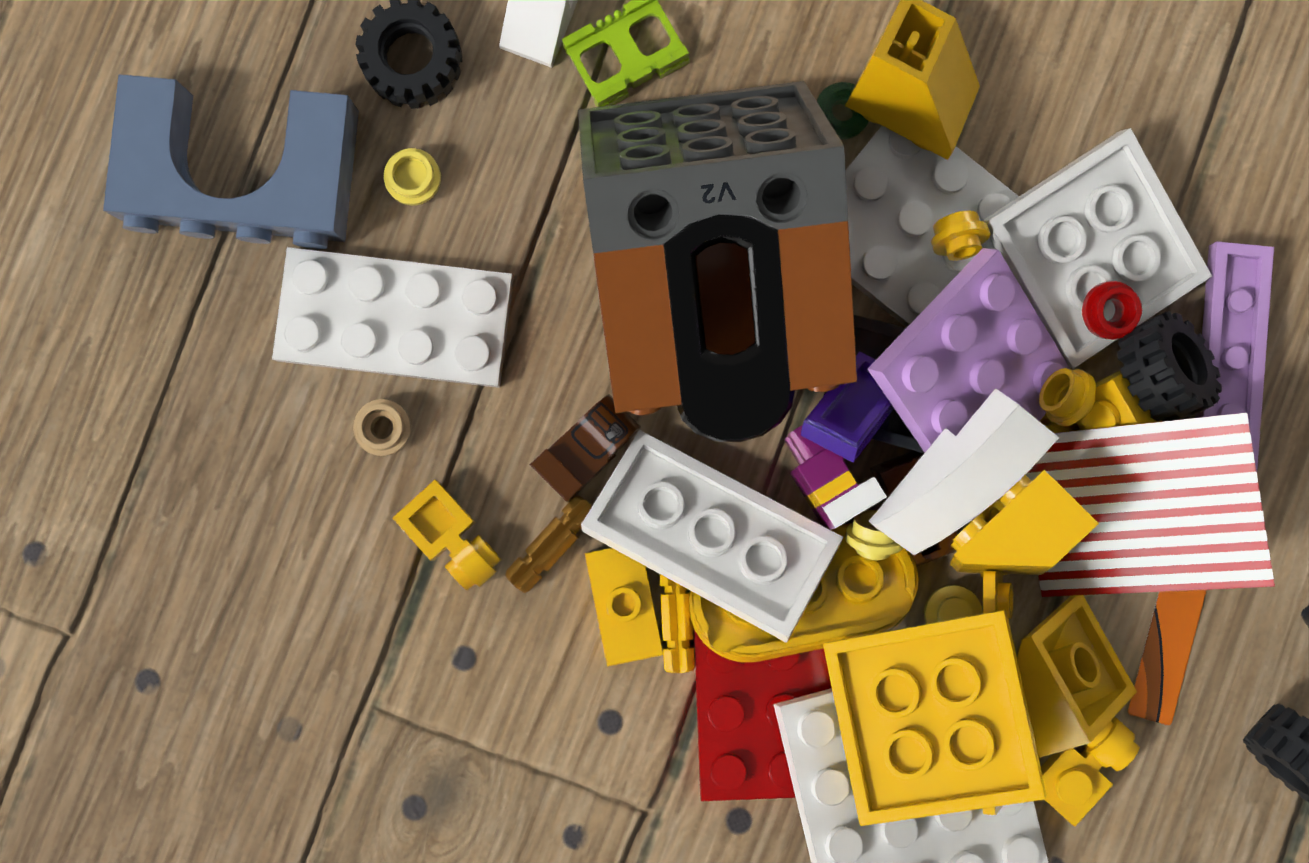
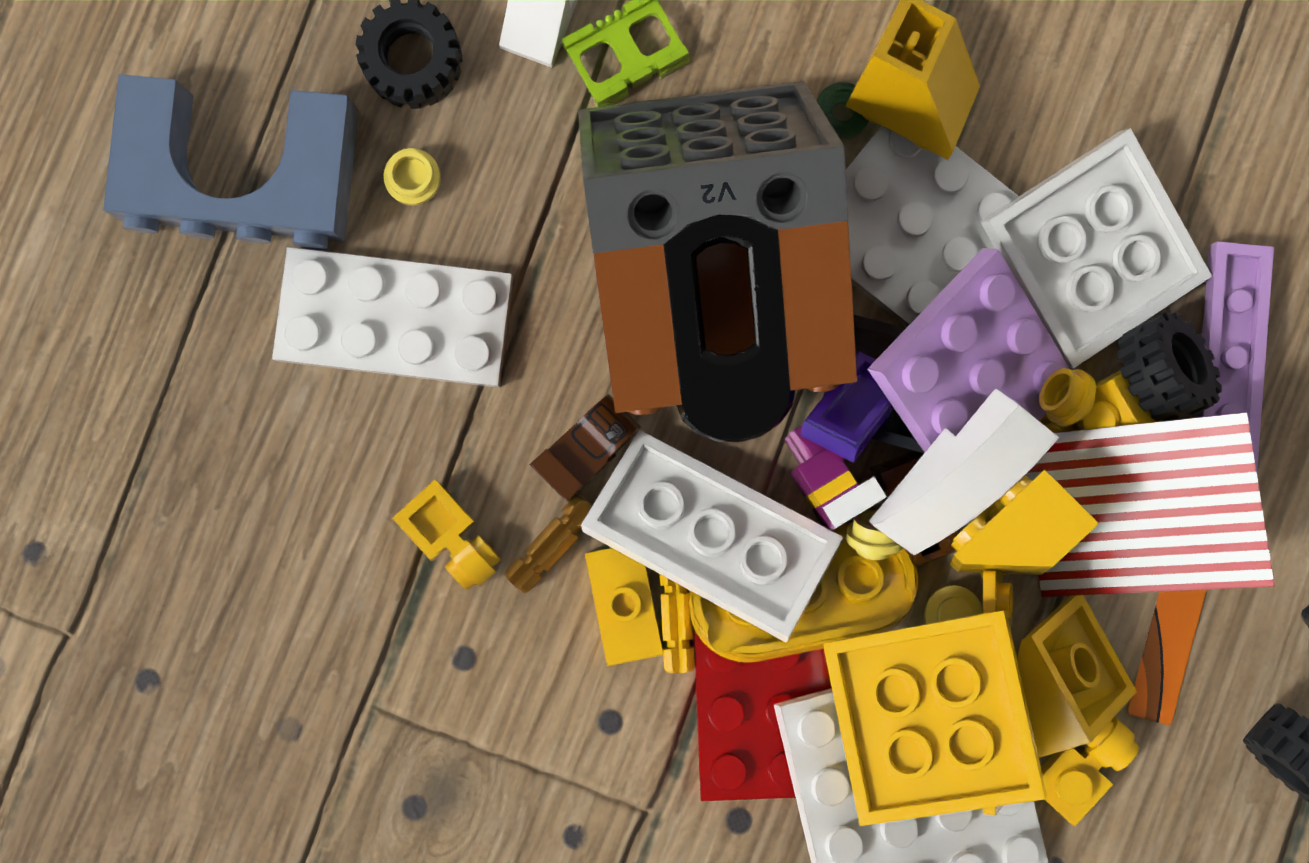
(365, 423): tan plate -> none
(959, 235): yellow plate -> none
(1127, 310): red plate -> none

